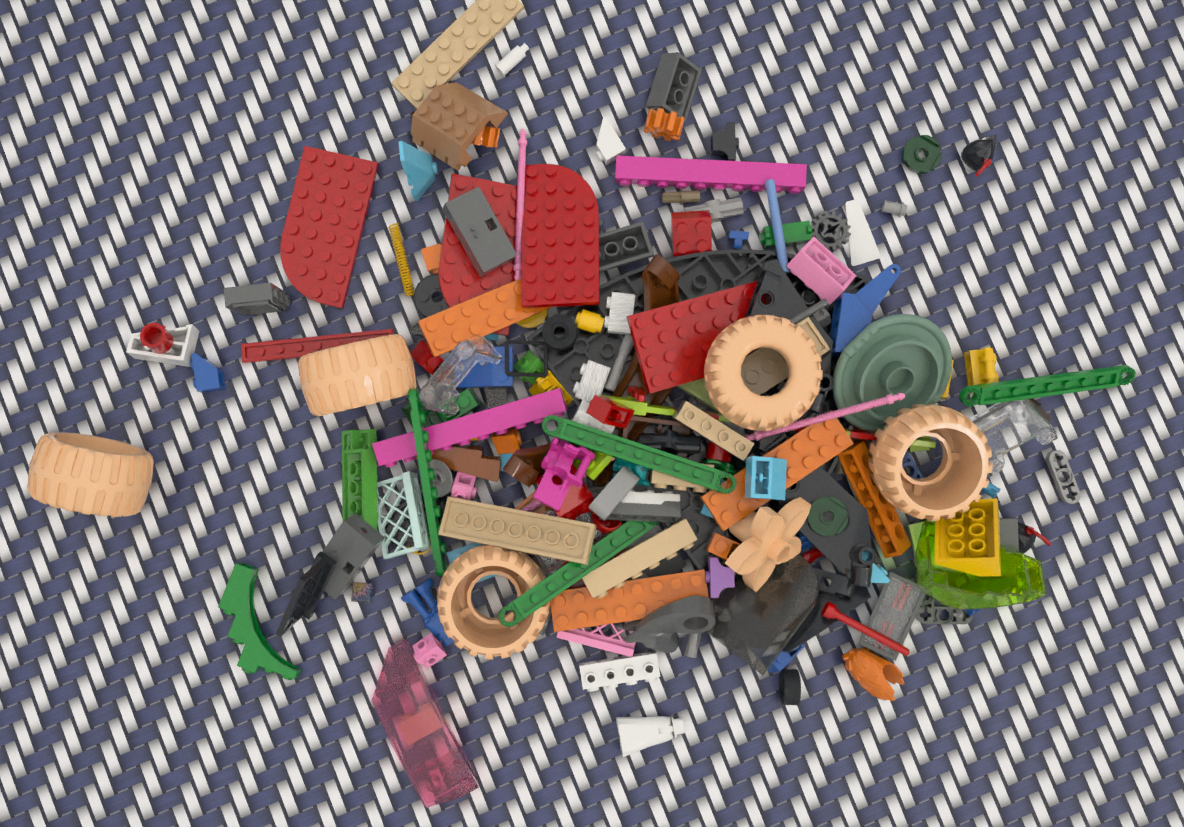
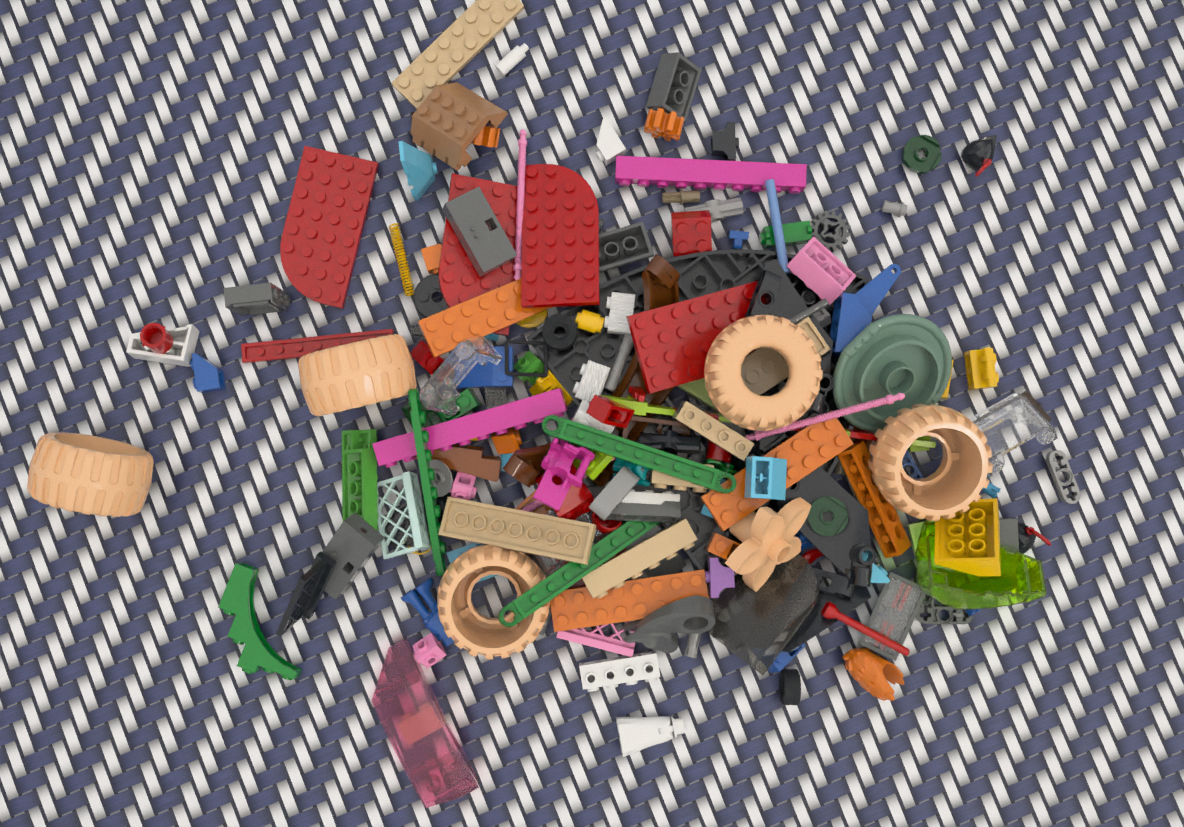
(362, 592): clear smoke tile -> none
(861, 239): white sticker -> none
(1046, 385): green plate -> none

